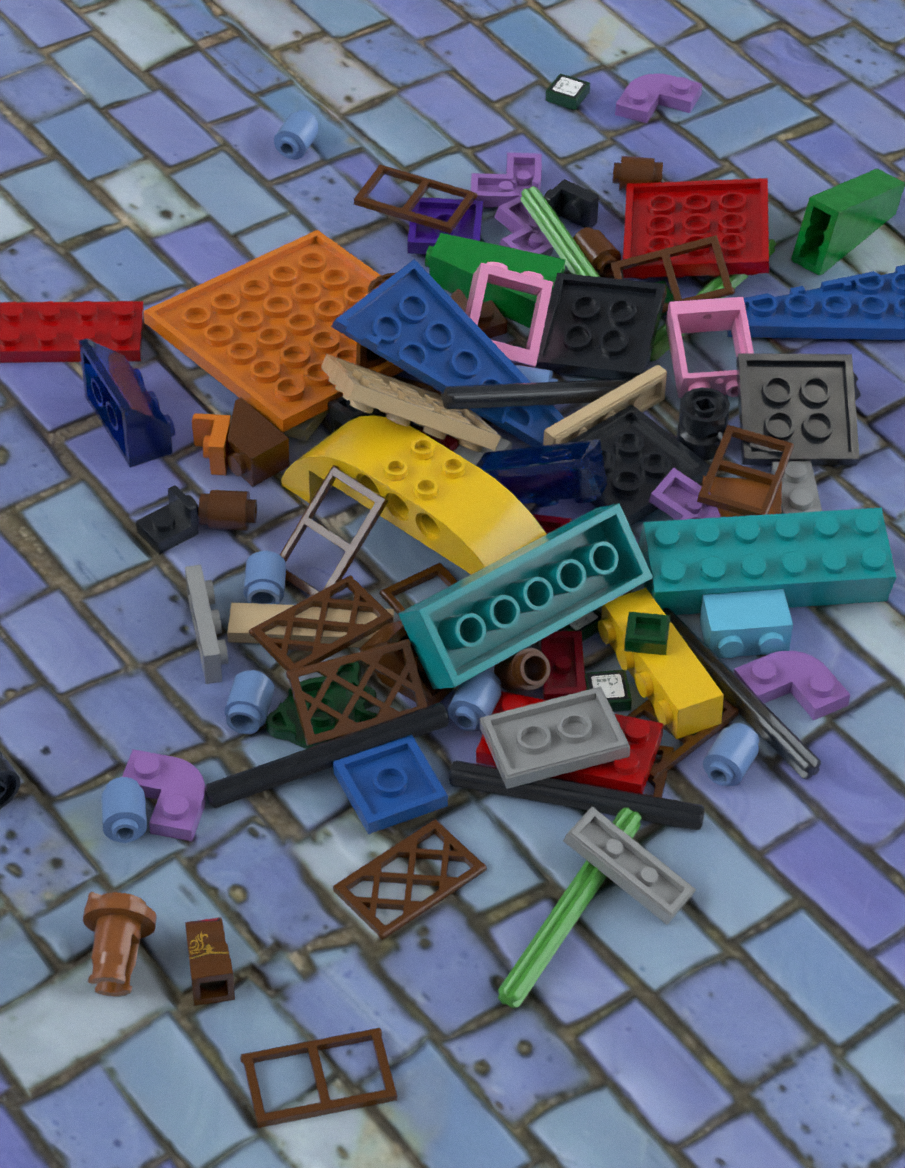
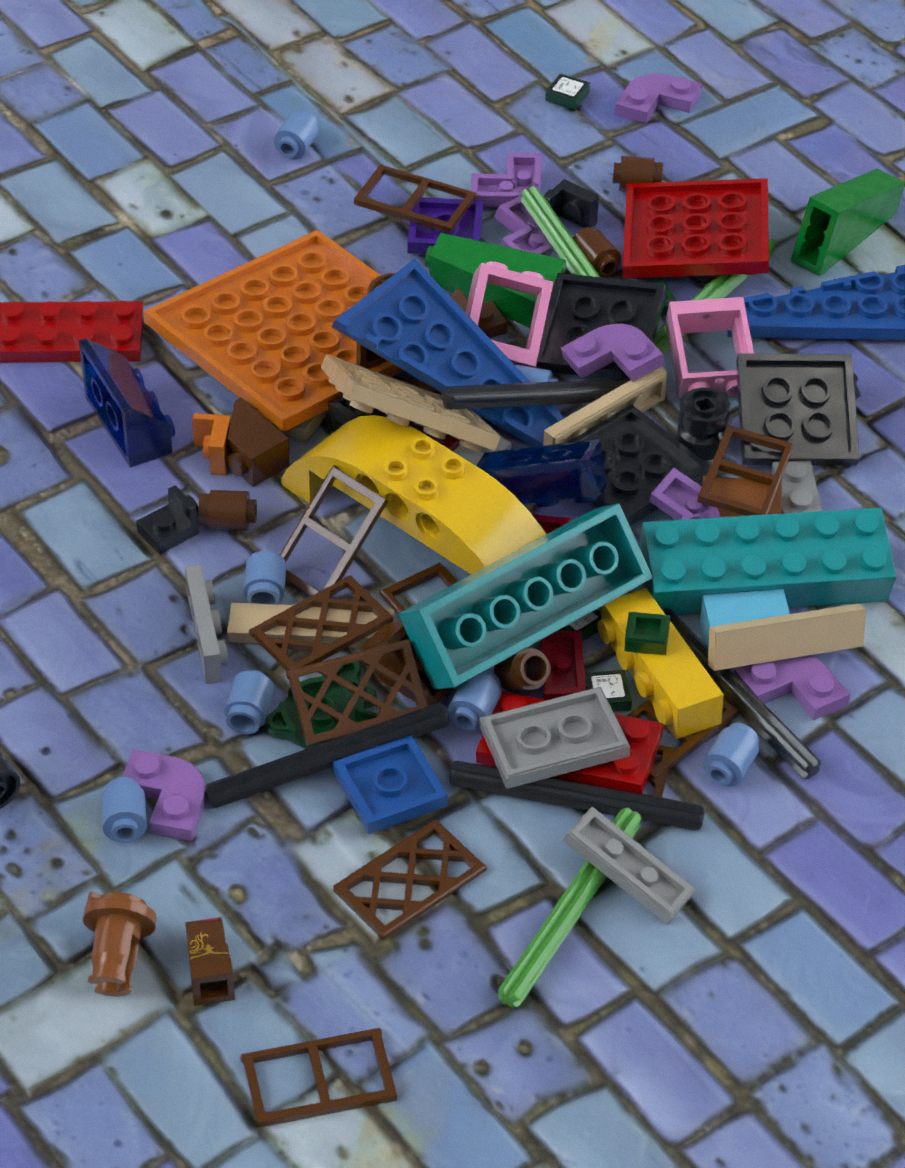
(617, 344): none -> medium lavender plate
(665, 255): reddish brown window -> none
(786, 636): none -> tan tile

